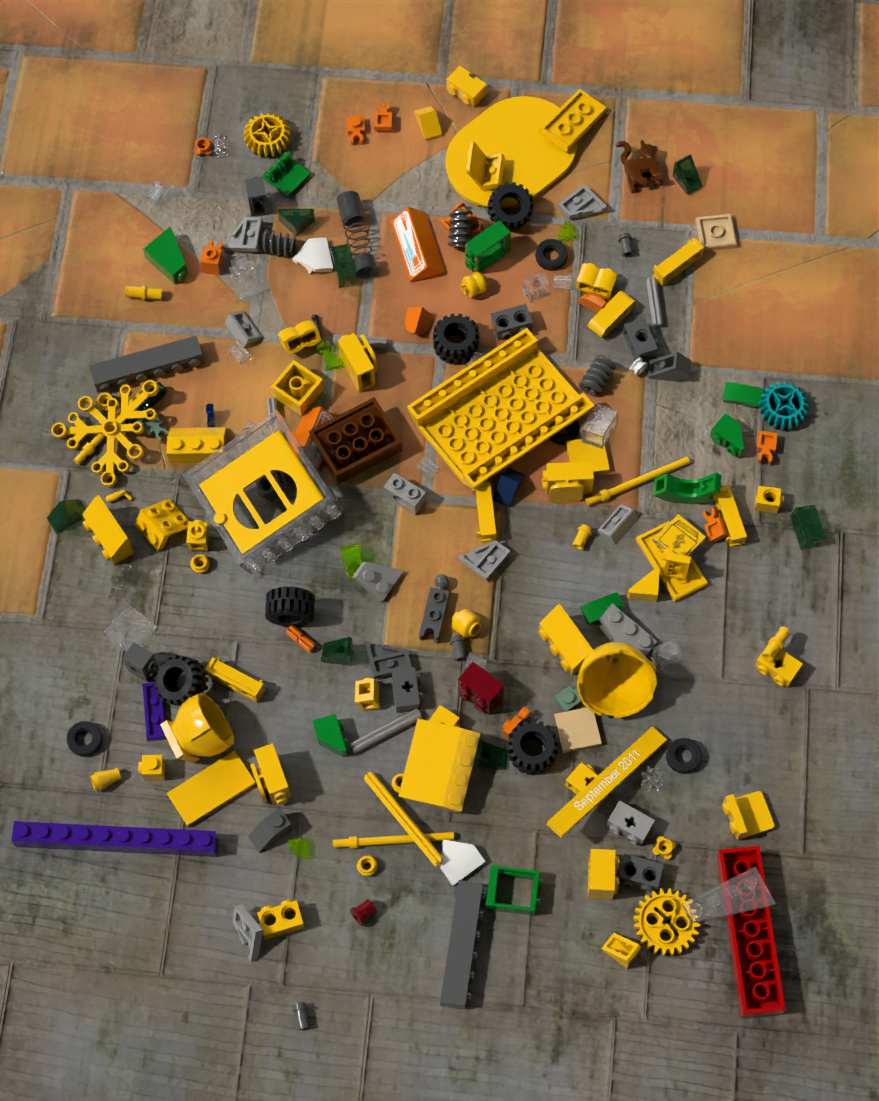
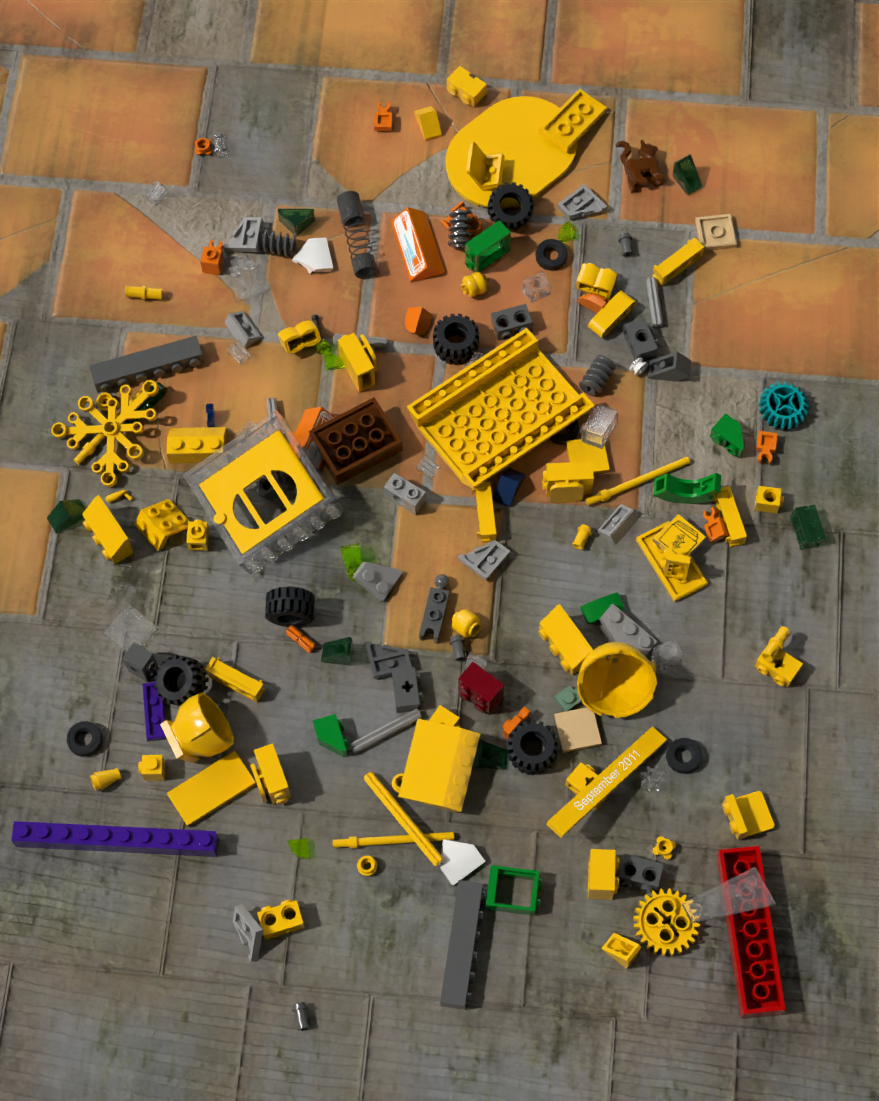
(153, 427): sand green plate -> none
(166, 256): green slope -> none
(197, 559): yellow plate -> none
(257, 196): dark grey brick -> none
(258, 140): yellow gear -> none
(270, 830): dark grey slope -> none
(286, 174): green hinge -> none
(297, 387): yellow brick -> none
(343, 264): clear green hinge -> none
(356, 128): orange plate -> none
(359, 913): dark red bush -> none
(367, 694): yellow brick -> none
(563, 282): clear bush -> none
(622, 816): light grey brick -> none
(646, 588): yellow slope -> none
(742, 393): green slope -> none

